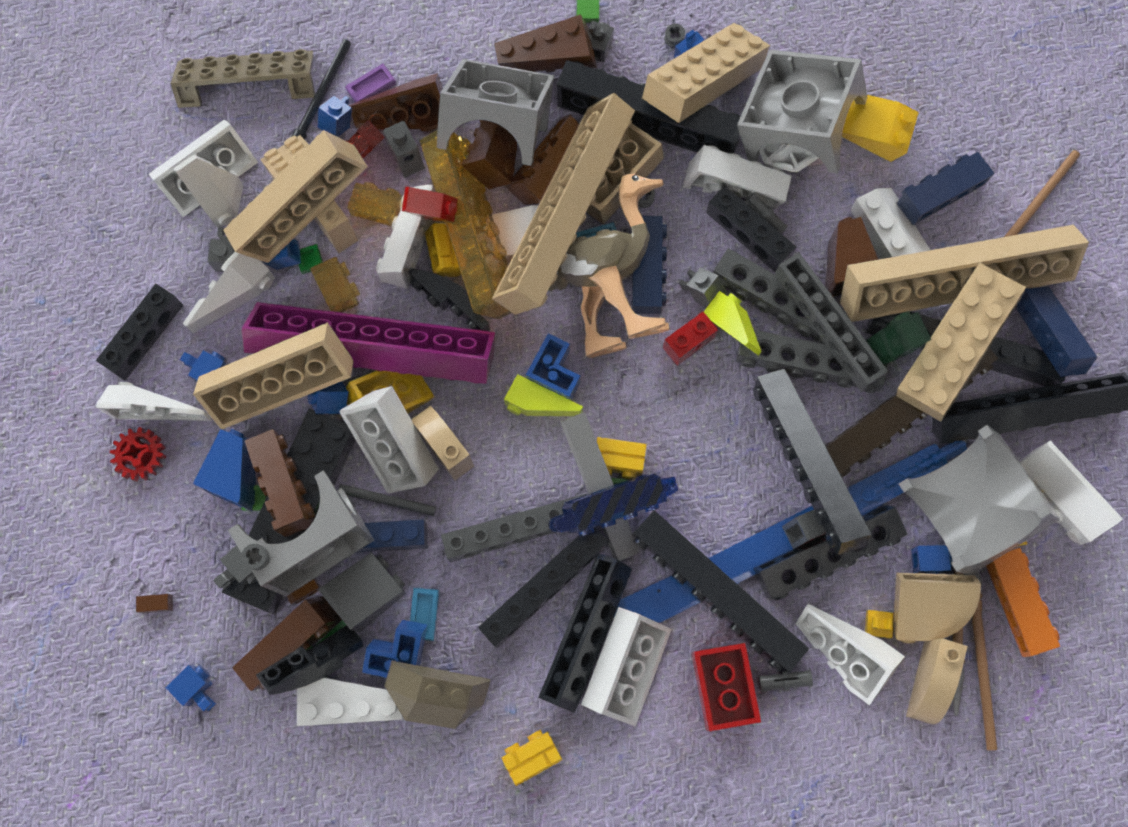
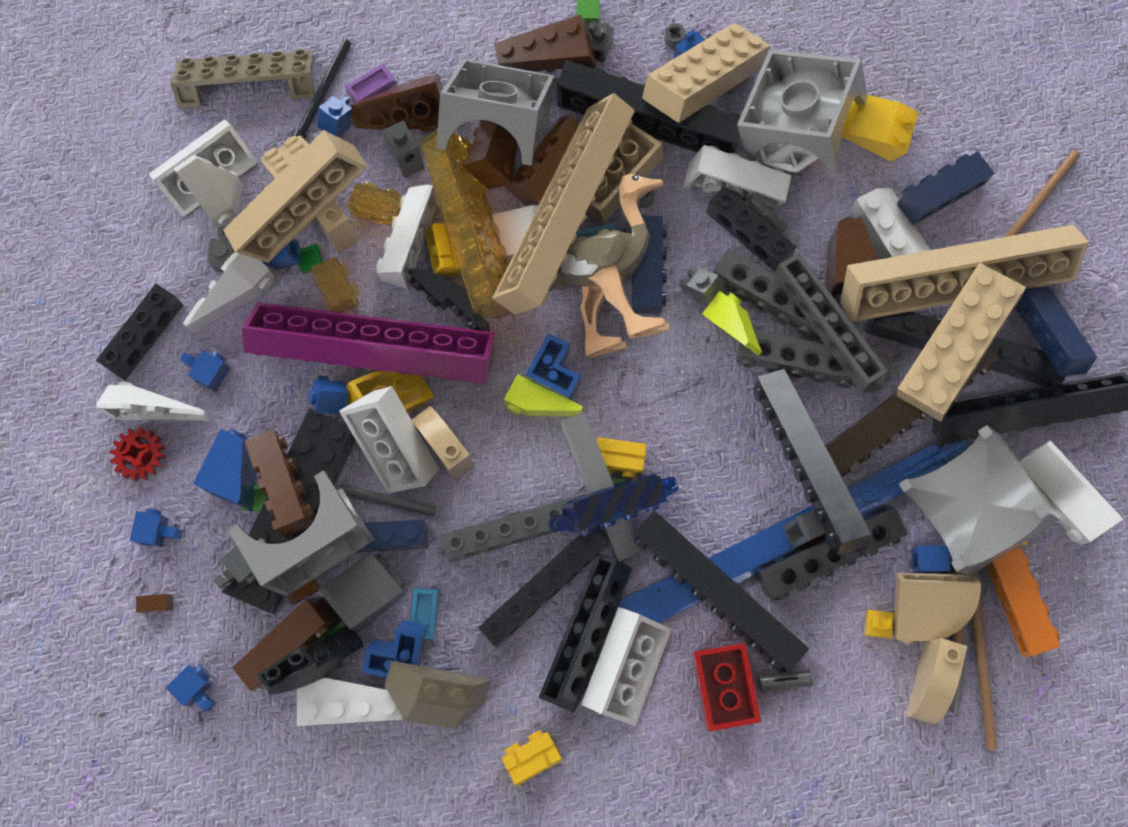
(152, 528): none -> blue brick
(262, 552): dark grey bush -> none
(274, 376): tan brick -> none
(366, 137): clear red brick -> none
(429, 204): red slope -> none
(690, 338): red brick -> none
(857, 656): white wedge -> none
(899, 338): clear green wedge -> none

